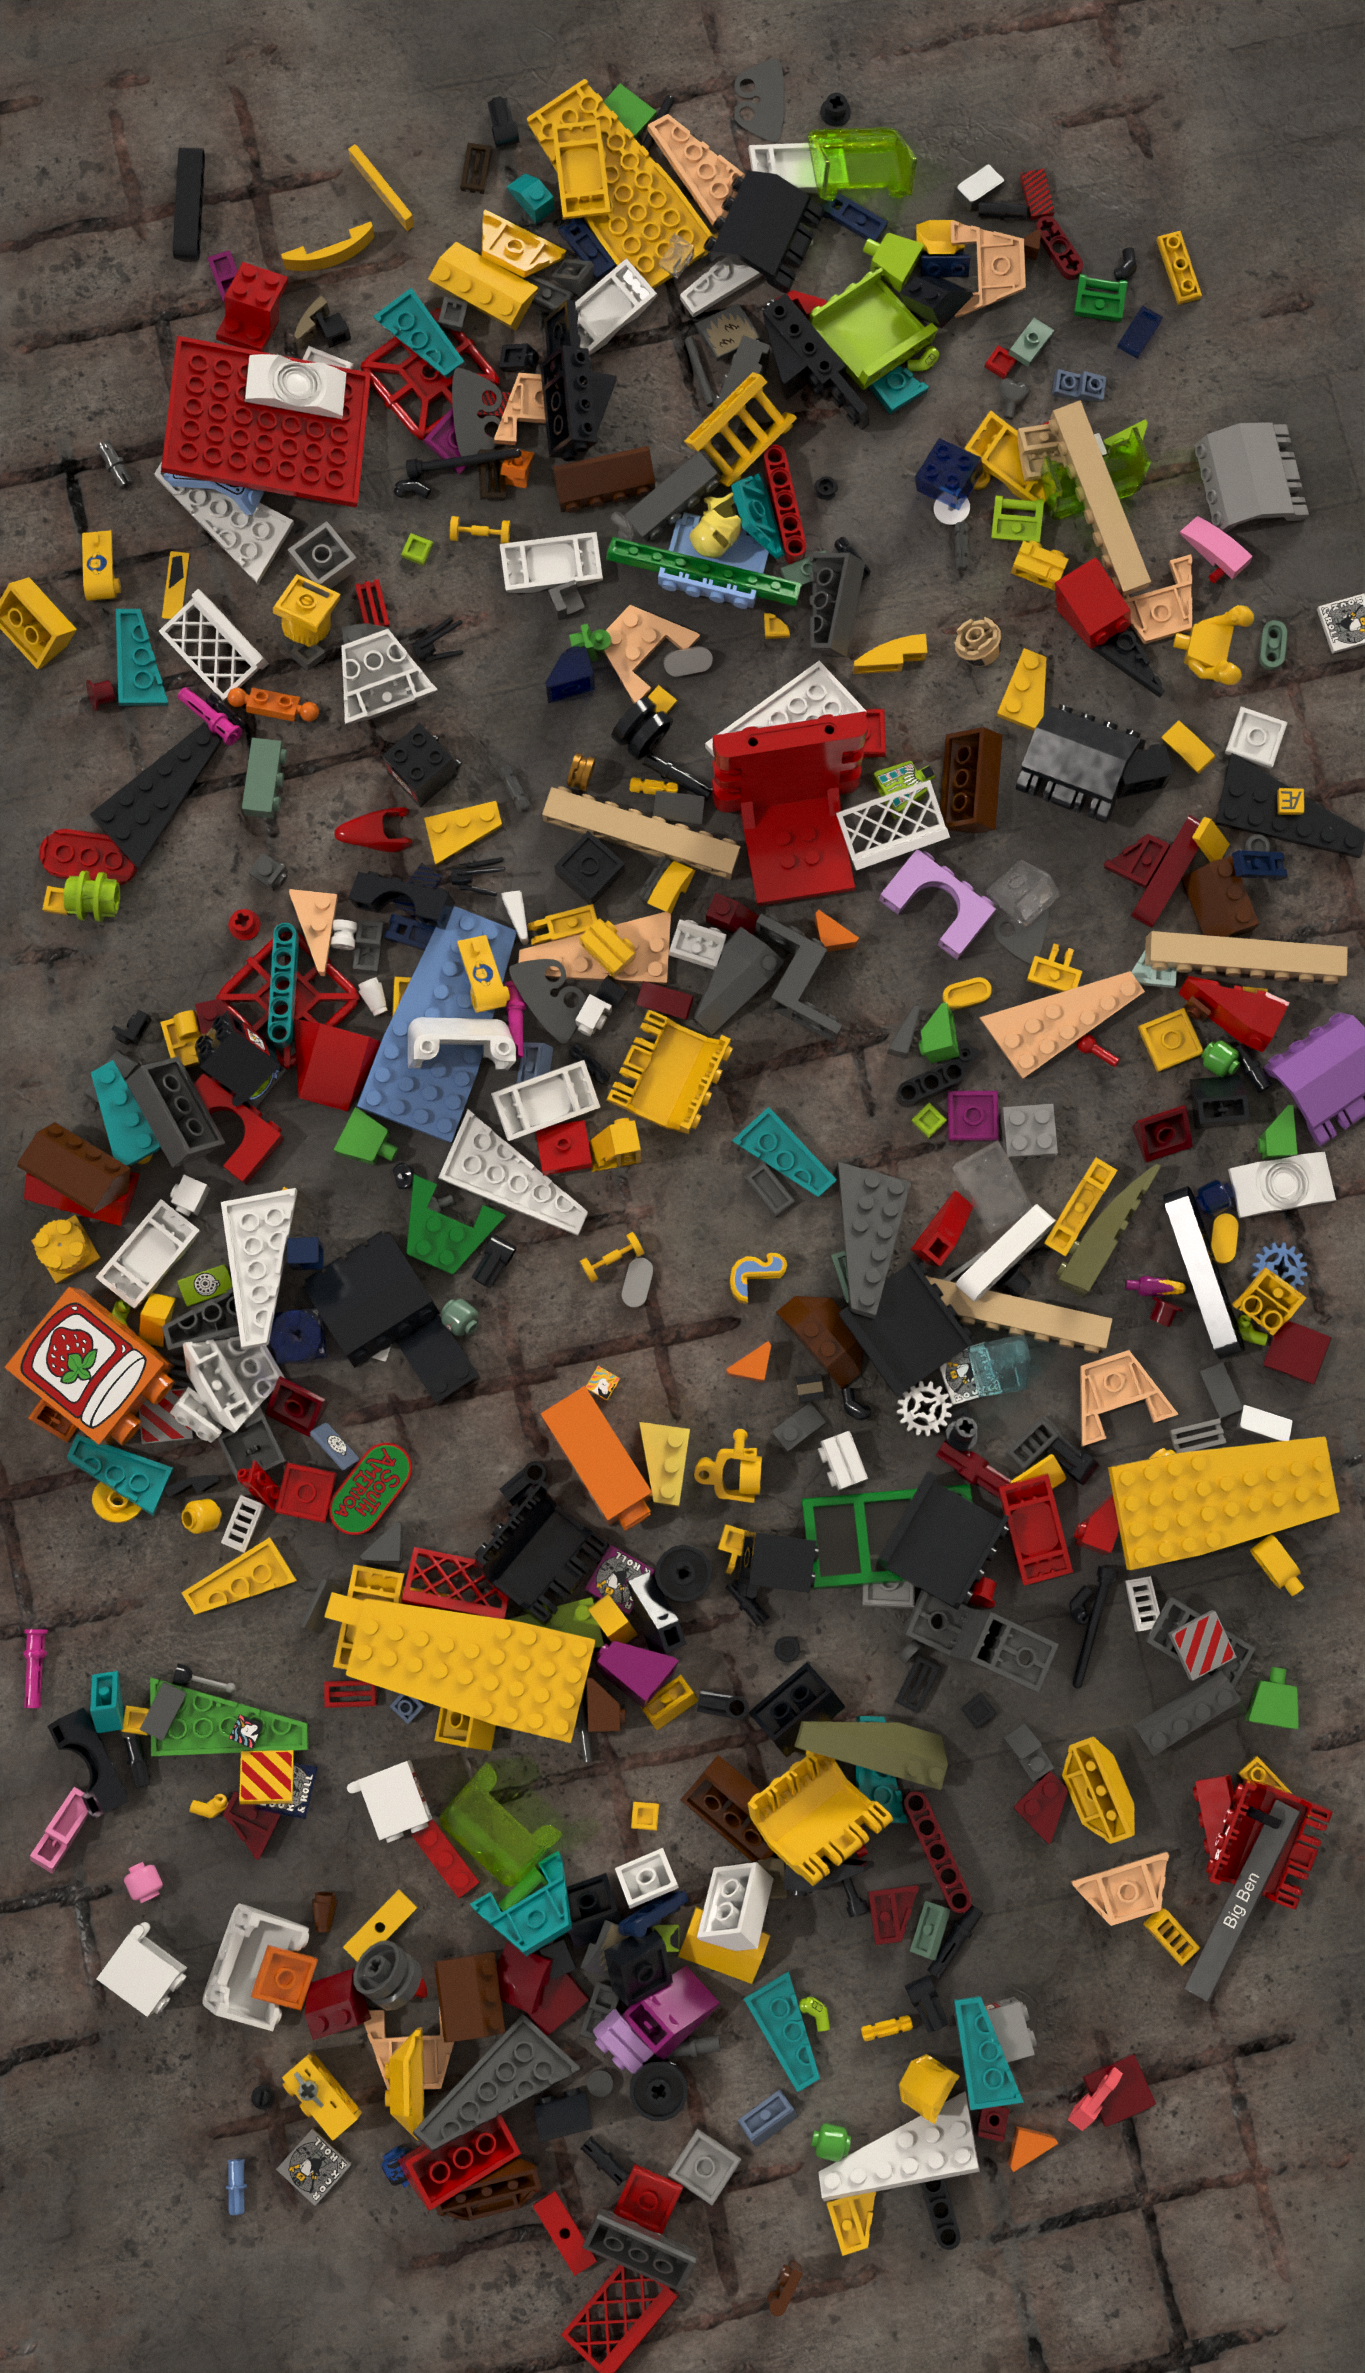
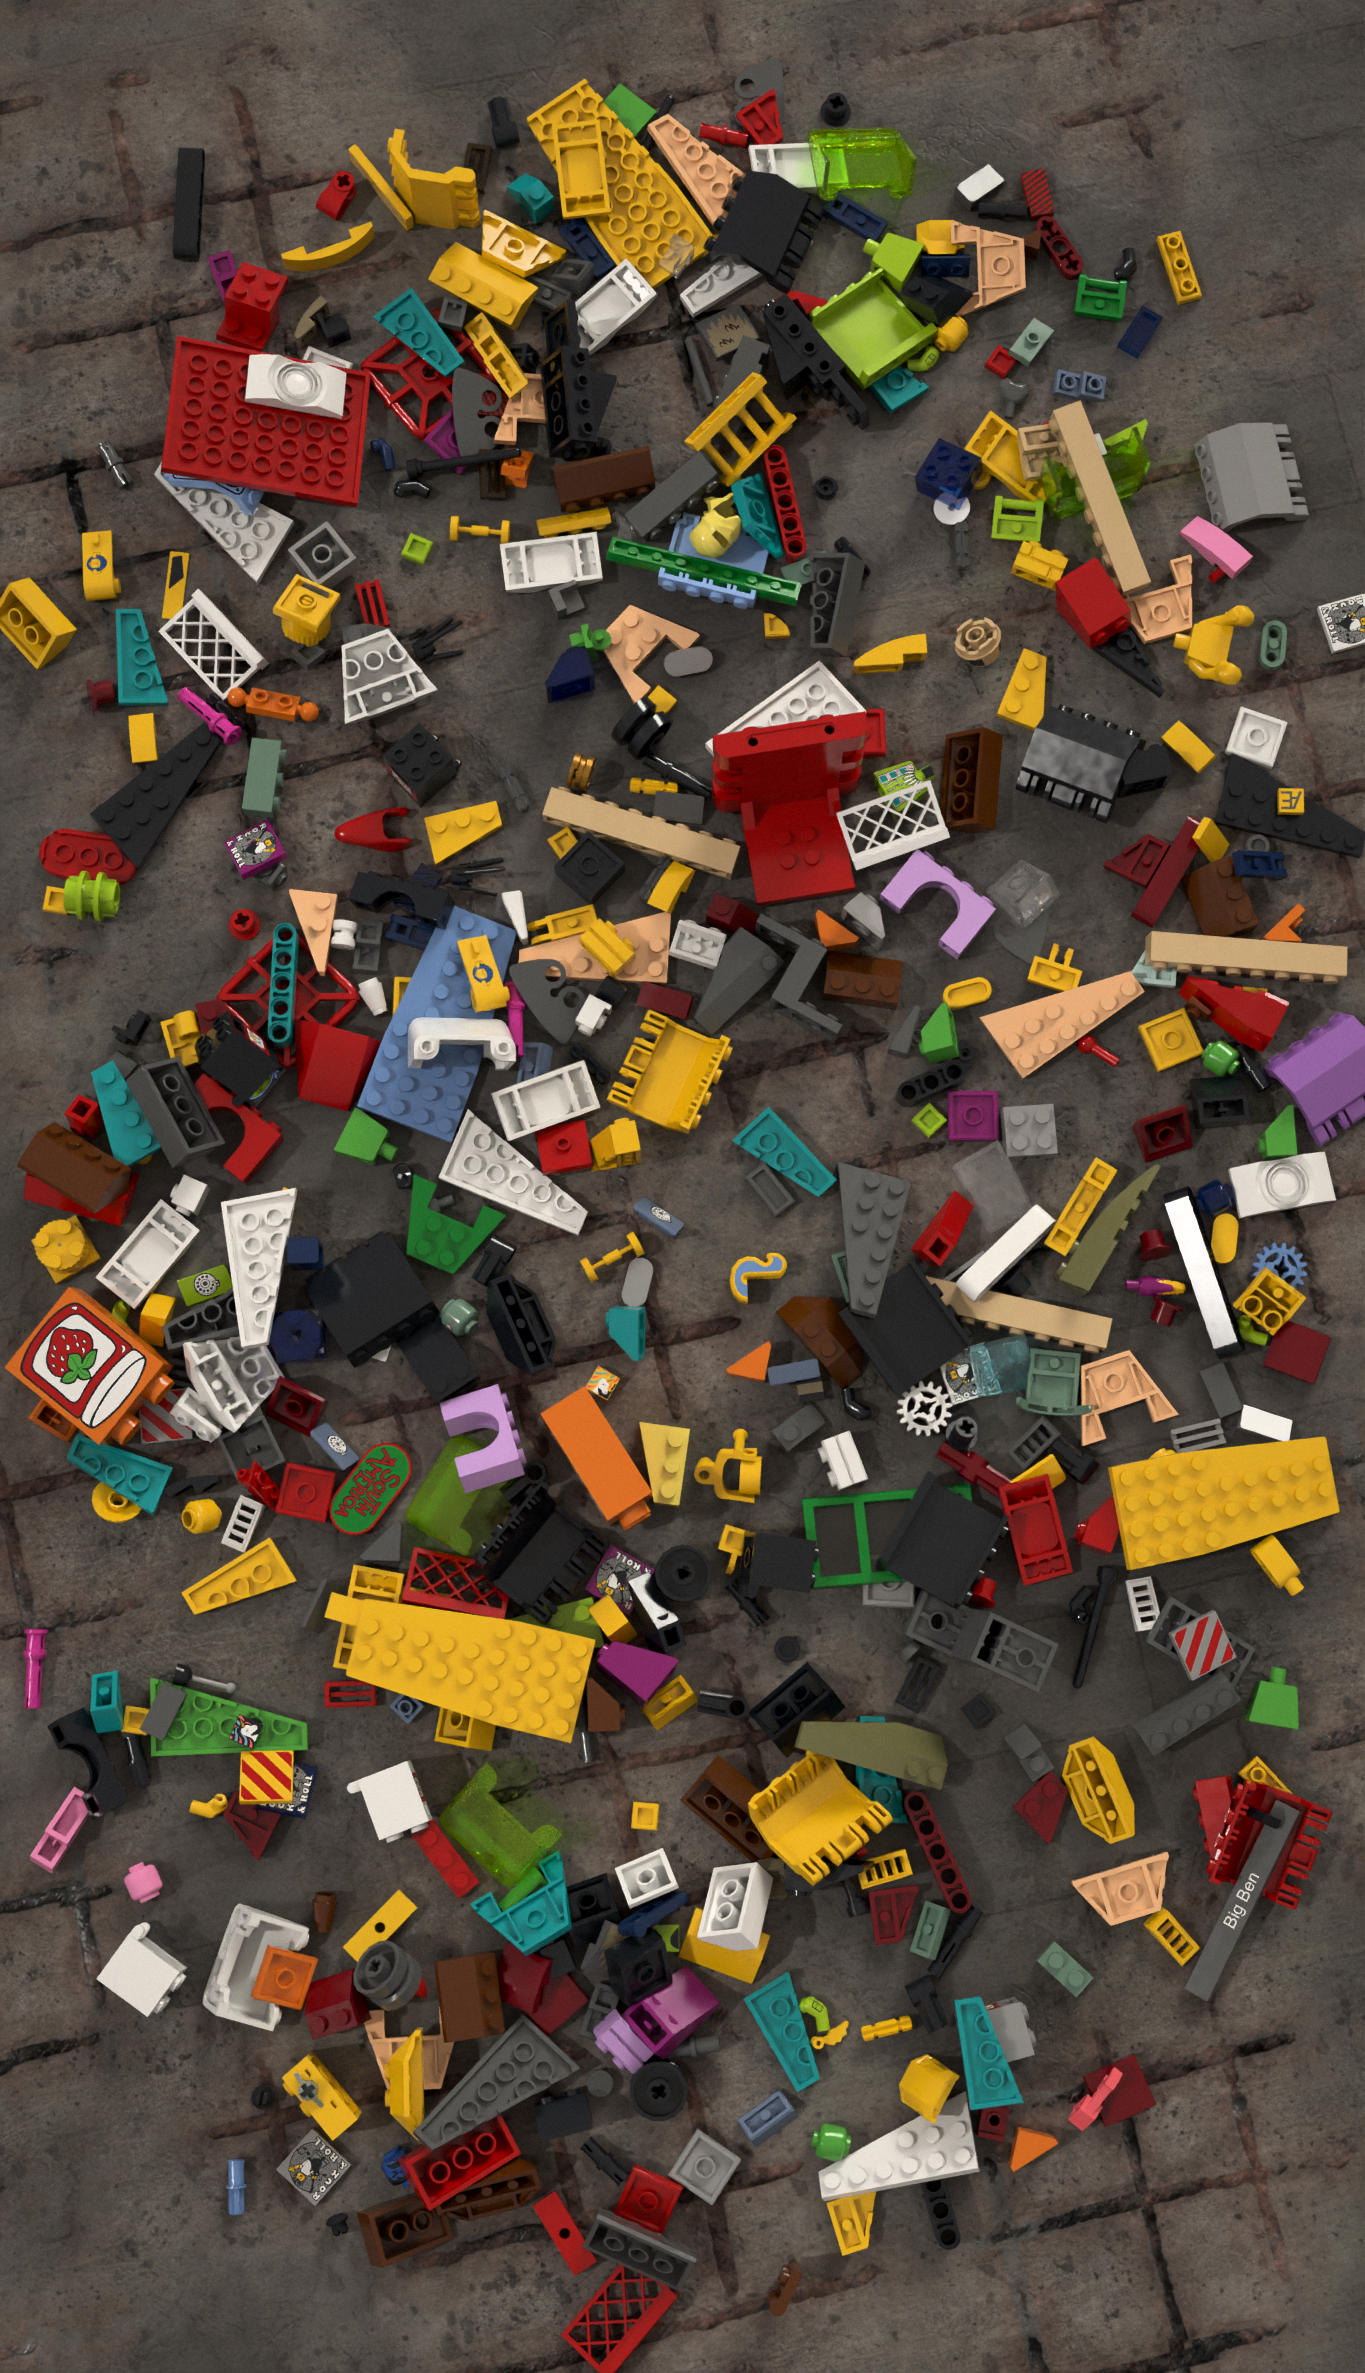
(84, 1117): none -> red brick
(143, 738): none -> yellow slope
(255, 849): none -> tile
(335, 199): none -> red piece
(338, 2223): none -> black piece
(386, 452): none -> dark blue arm
(401, 2229): none -> reddish brown slope
(434, 197): none -> yellow hinge
(442, 1501): none -> clear neon green windscreen
(496, 355): none -> yellow slope
(500, 1459): none -> lavender arch
(520, 1324): none -> black wedge
(562, 842): none -> yellow tile
(573, 522): none -> yellow tile
(601, 448): none -> black piece
(628, 1329): none -> teal slope
(658, 1217): none -> sand blue slope
(723, 135): none -> red pin
(762, 120): none -> red wing
(793, 1372): none -> sand blue slope
(834, 2035): none -> yellow piece
(862, 980): none -> reddish brown slope
(865, 919): none -> light grey slope
(907, 1871): none -> yellow slope
(951, 334): none -> yellow head
(1053, 1384): none -> sand green piece
(1064, 1969): none -> sand green plate
(1153, 1245): none -> dark red piece
(1281, 930): none -> orange slope

